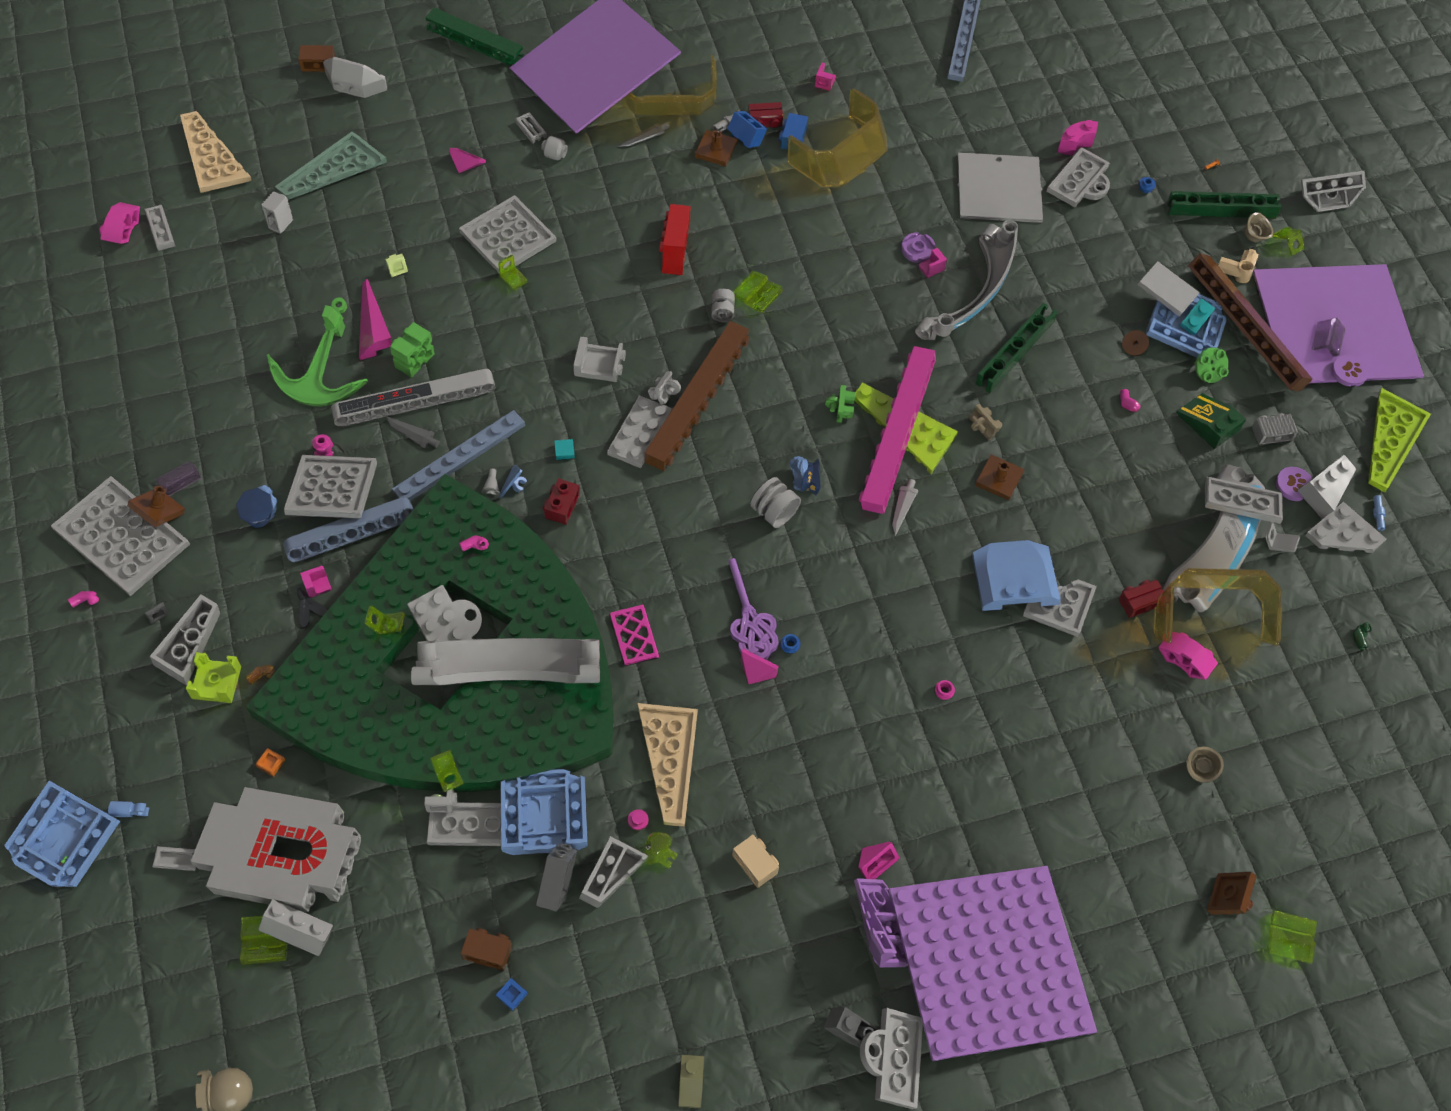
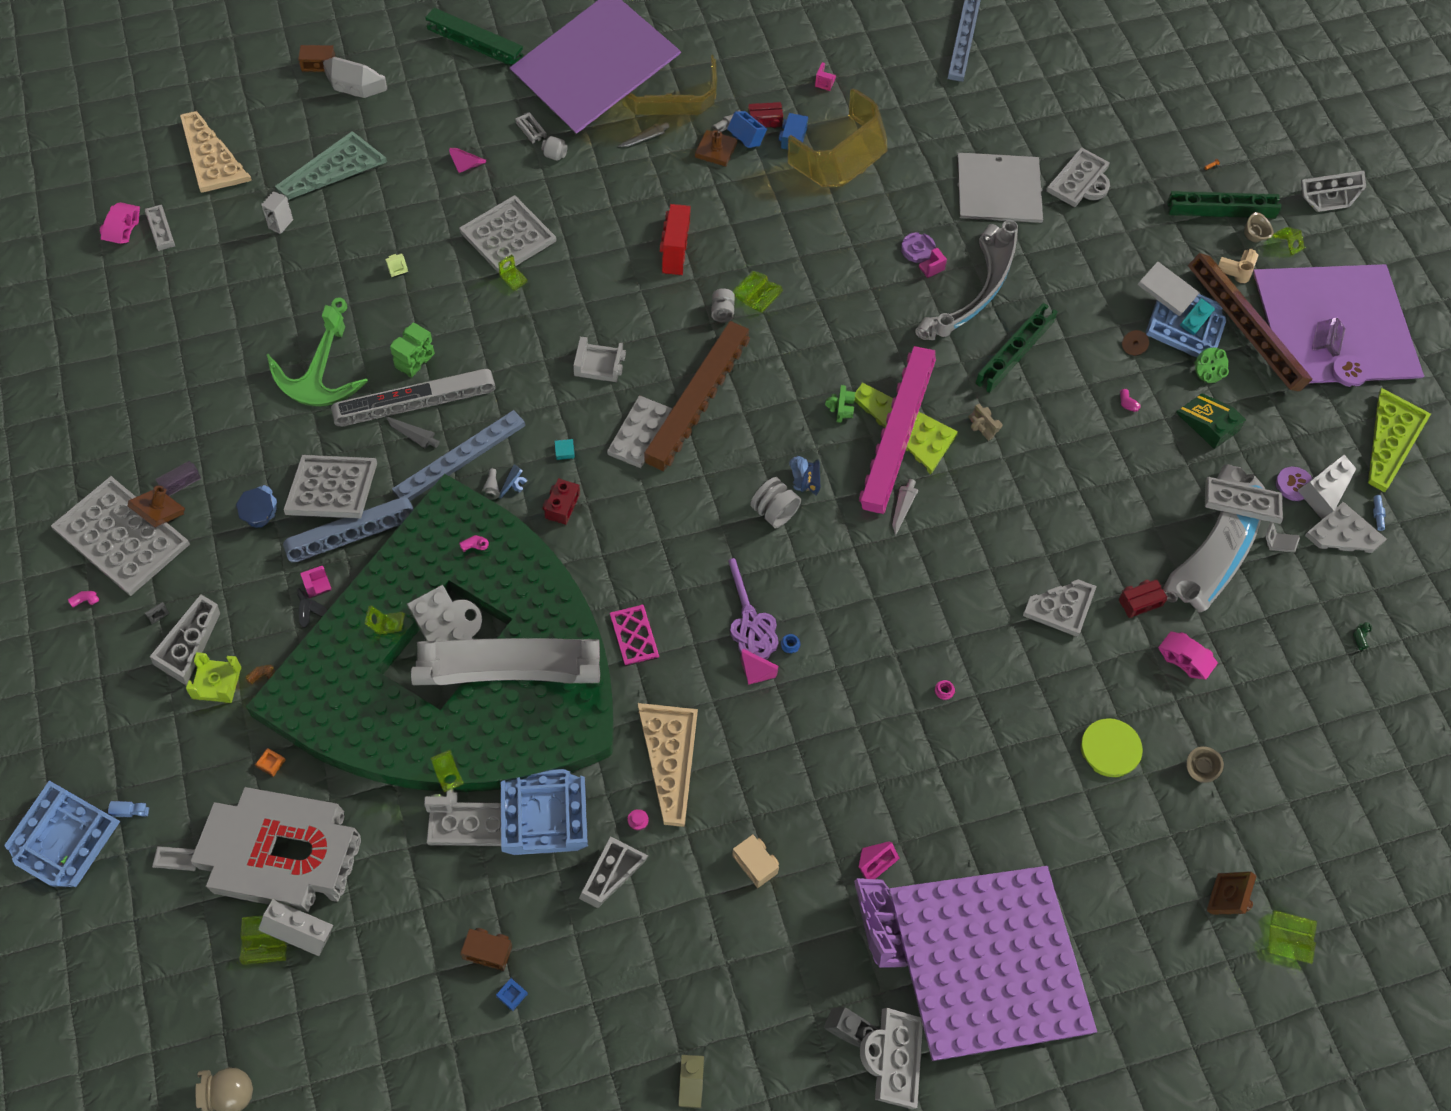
(323, 445): dark pink brick -> none
(373, 330): dark pink wedge -> none
(556, 877): dark grey window -> none
(658, 849): clear neon green piece -> none
(664, 388): light grey hips -> none
(999, 477): reddish brown tile -> none
(1015, 574): medium blue wedge -> none
(1077, 136): dark pink brick -> none
(1111, 747): none -> lime tile
(1147, 184): blue plate -> none
(1255, 580): clear yellow piece -> none
(1274, 429): light grey brick -> none

